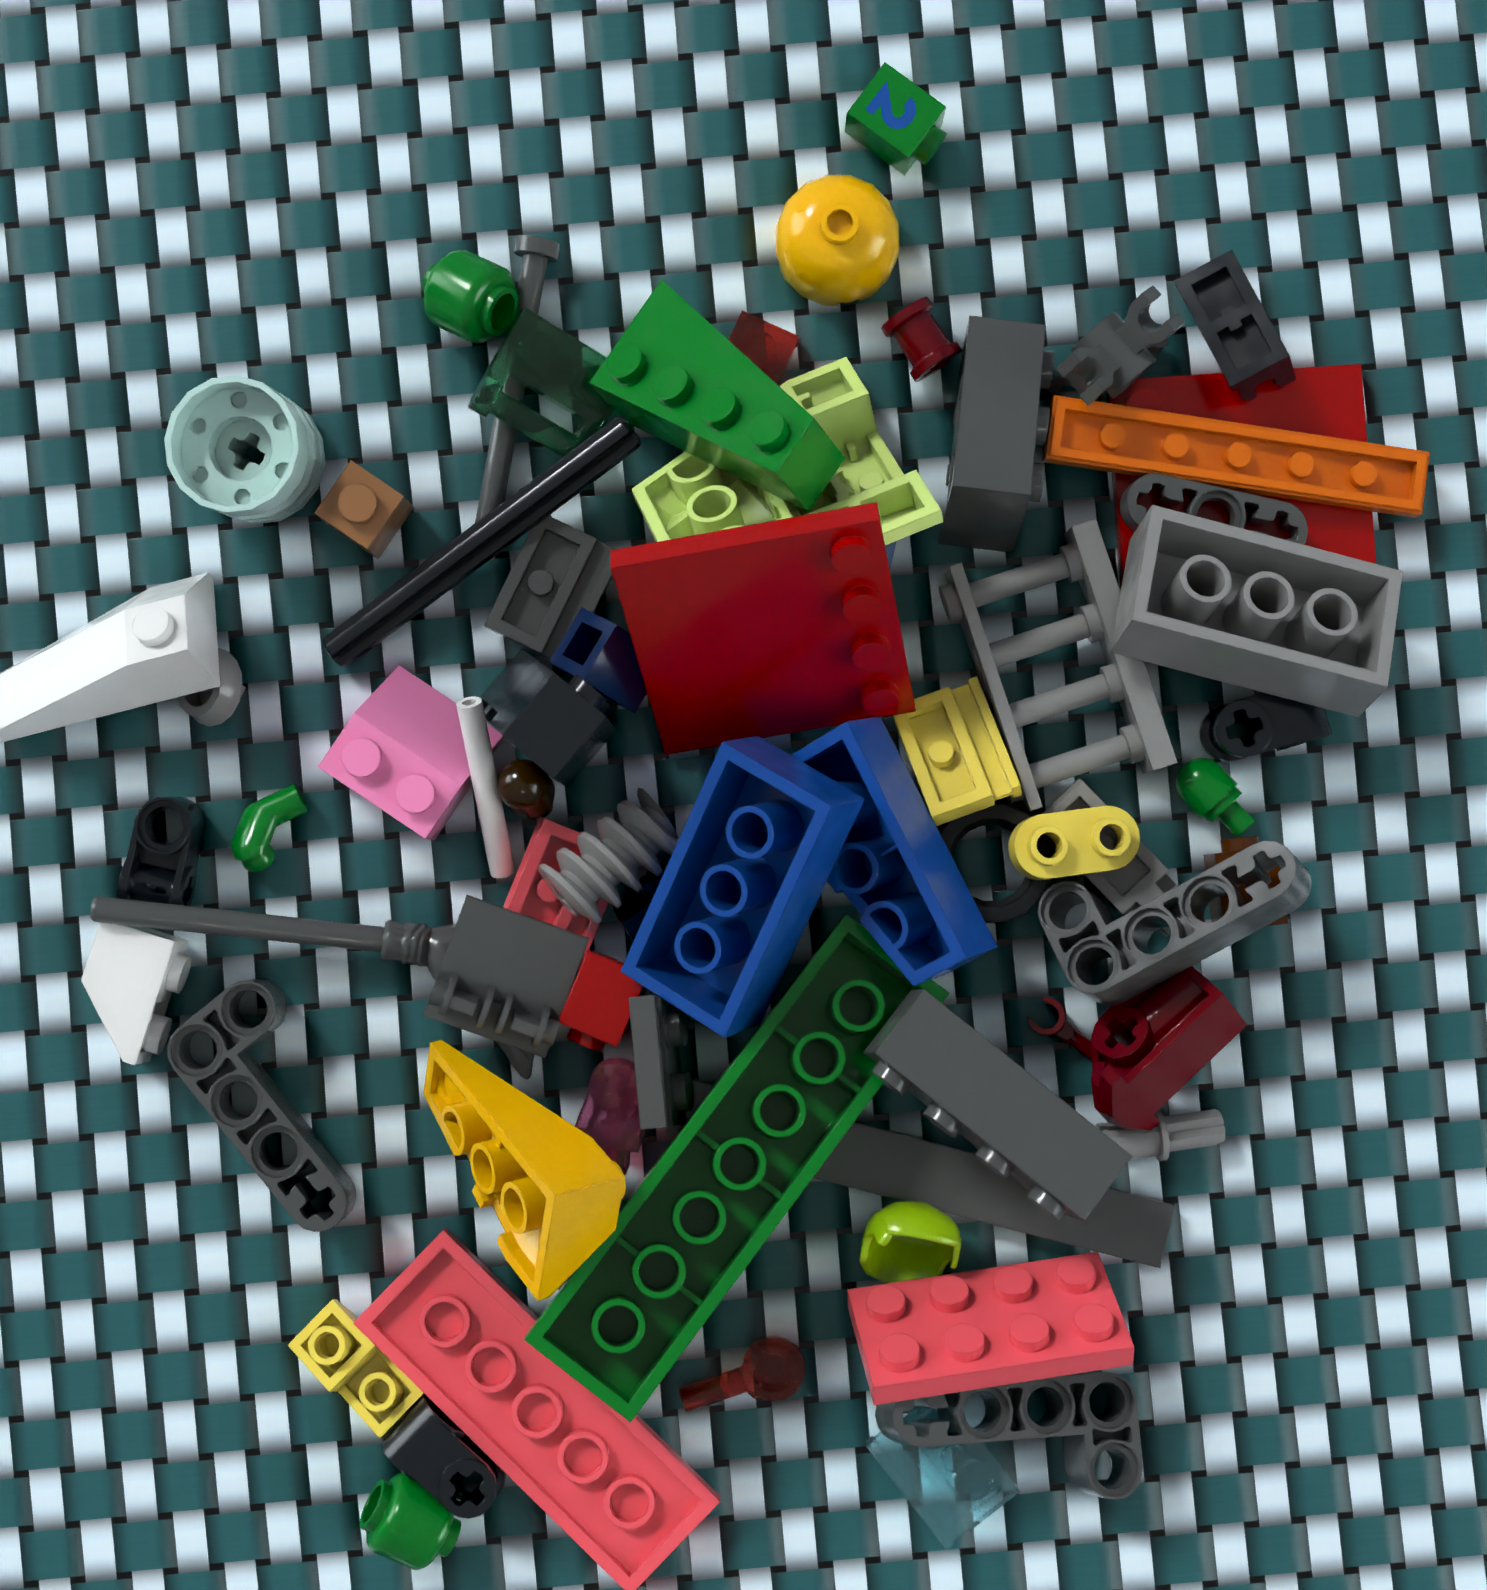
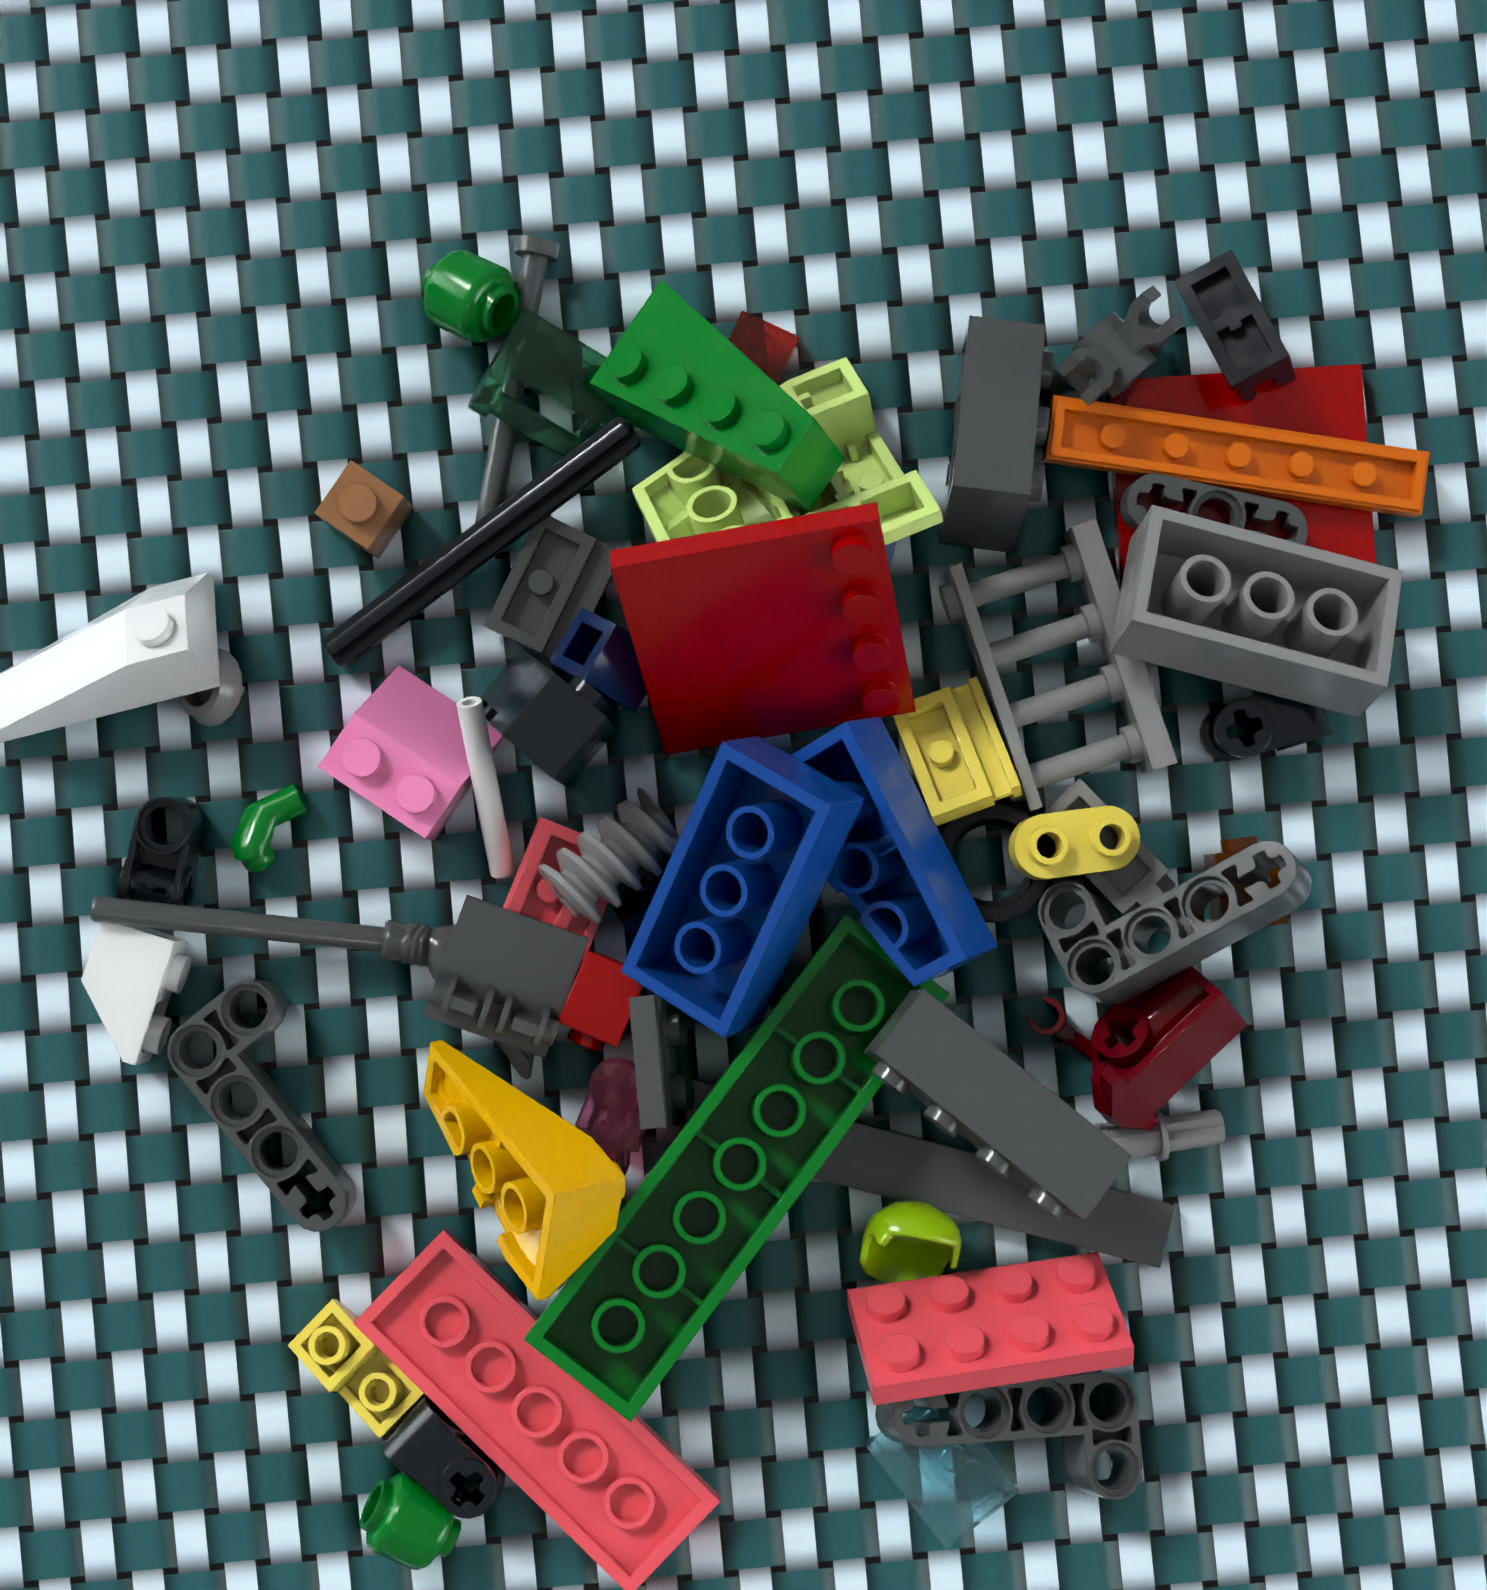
(209, 444): light aqua wheel -> none
(526, 789): dark brown cylinder -> none
(770, 1371): clear red plate -> none
(837, 240): yellow cylinder -> none
(897, 120): green brick -> none
(921, 339): dark red bush -> none
(1212, 794): green cylinder -> none

